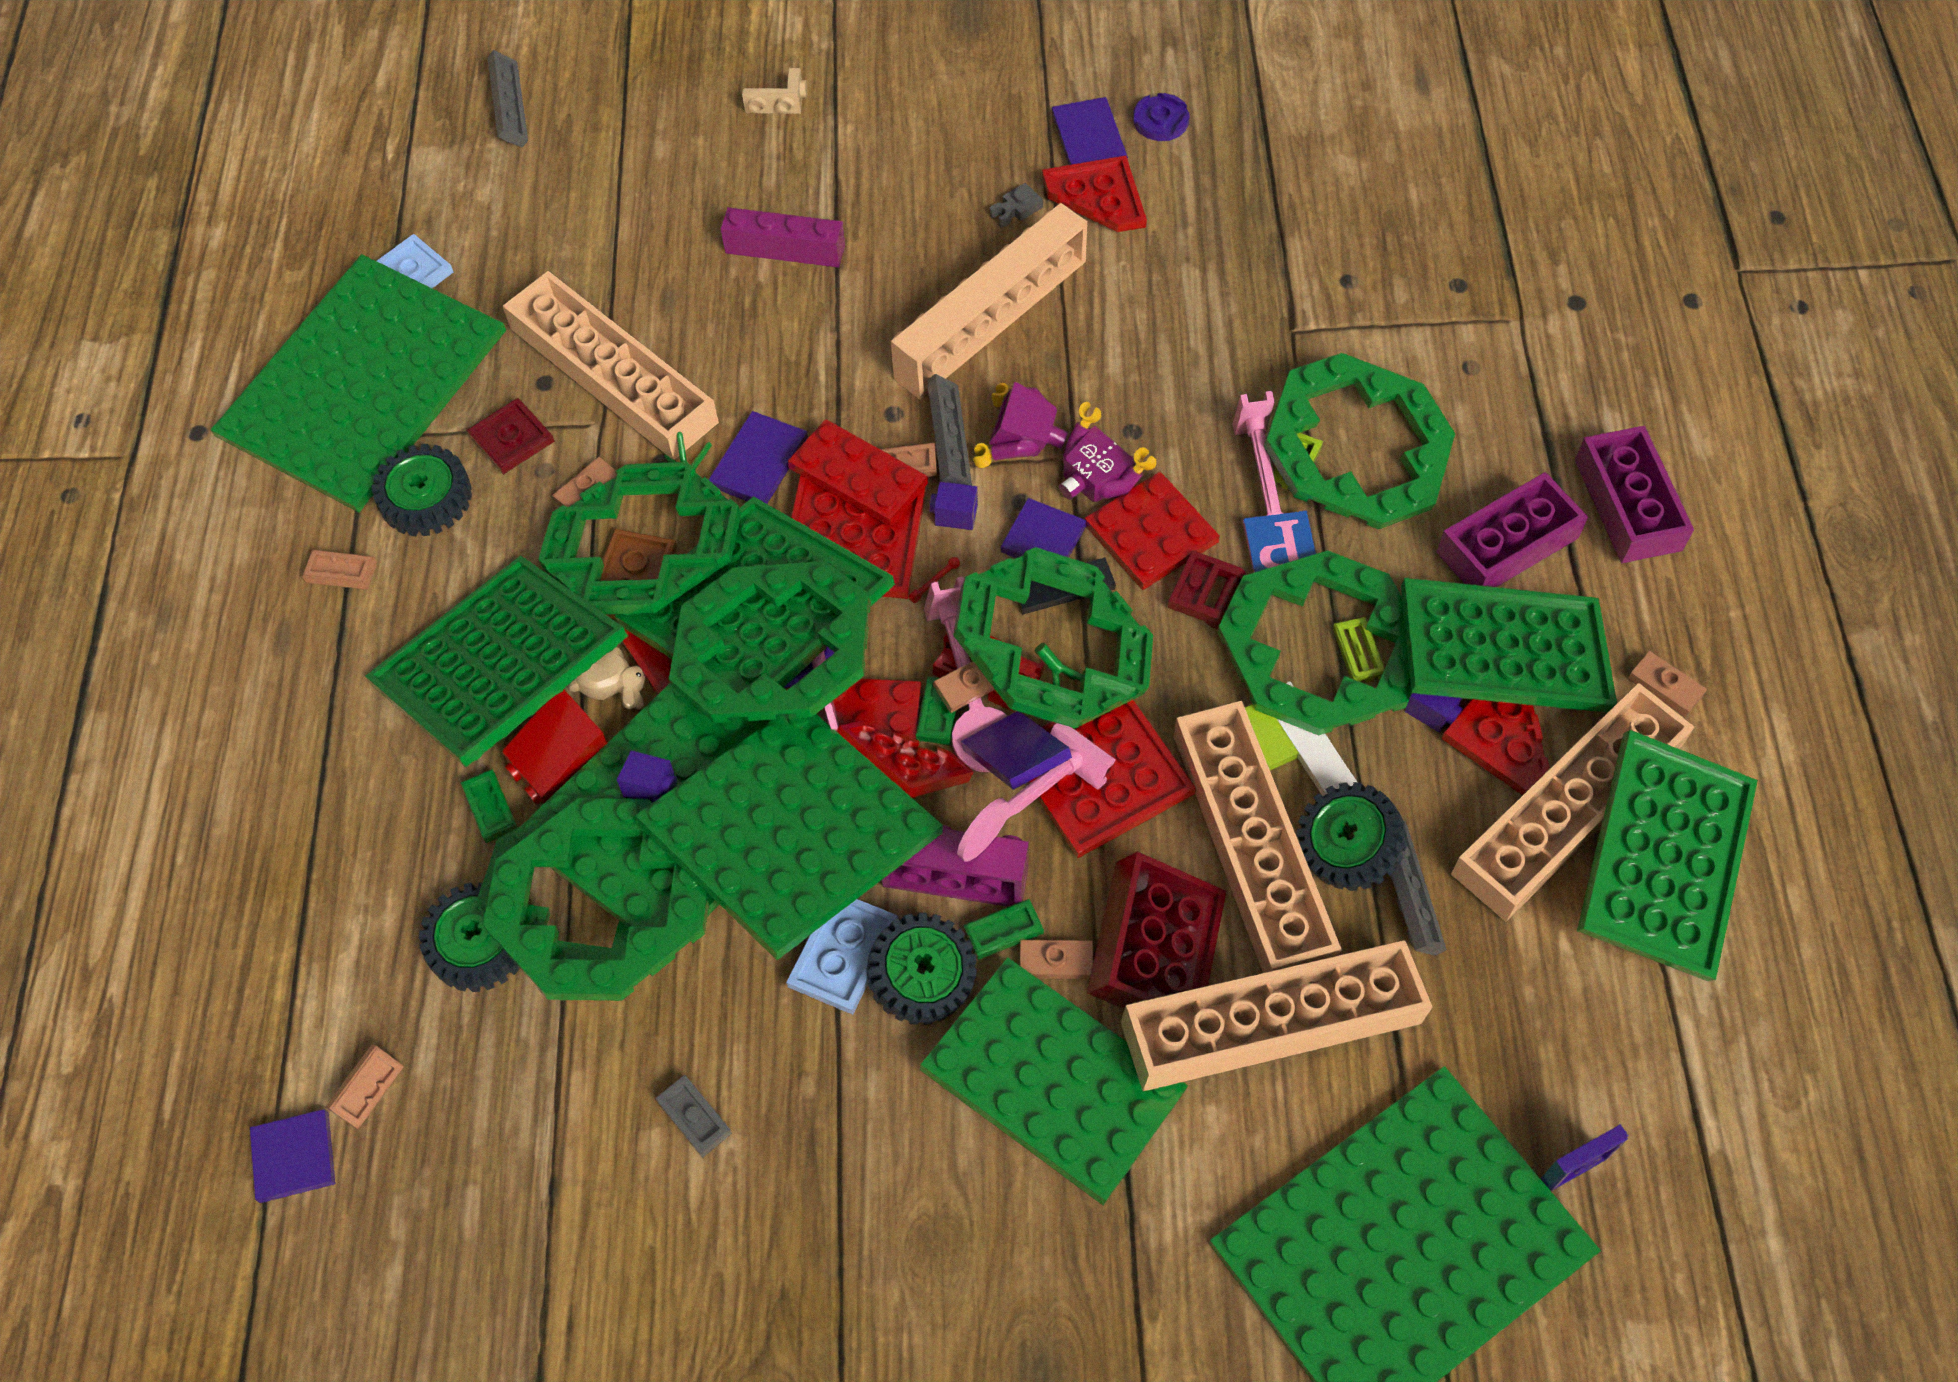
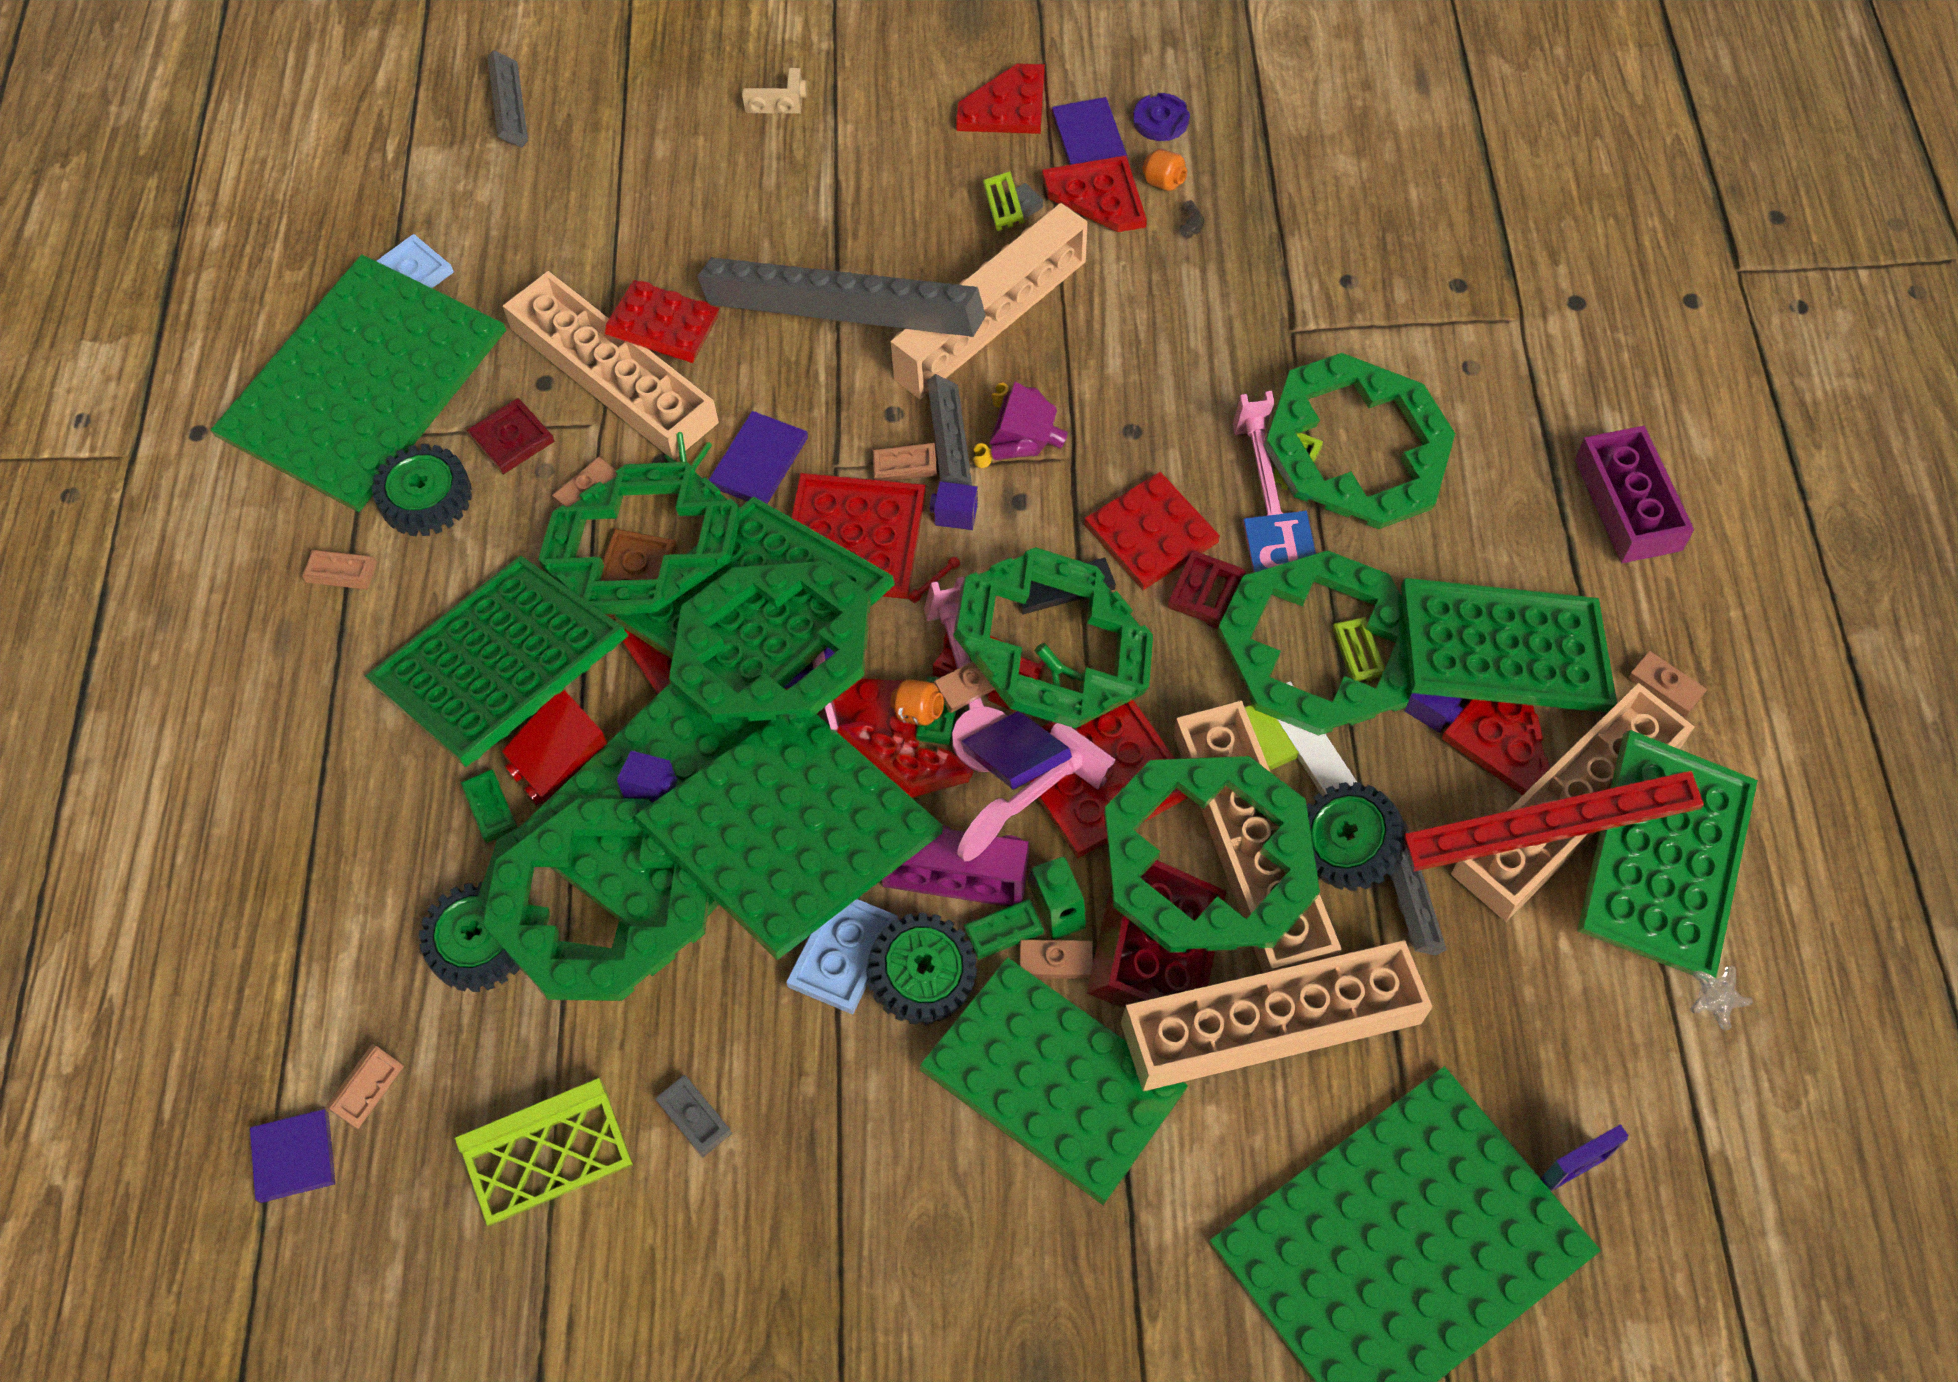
(533, 1120): none -> lime fence
(611, 676): tan animal -> none
(662, 321): none -> red plate
(783, 237): magenta brick -> none
(843, 296): none -> dark grey brick
(858, 472): red plate -> none
(917, 702): none -> orange head
(1006, 103): none -> red plate
(1009, 218): none -> lime tile
(1043, 528): dark purple tile -> none
(1057, 891): none -> green torso
(1098, 464): magenta torso -> none
(1165, 169): none -> orange head
(1194, 220): none -> clear smoke arm
(1219, 925): none -> green plate
(1512, 533): magenta brick -> none
(1553, 821): none -> red plate
(1719, 996): none -> clear animal

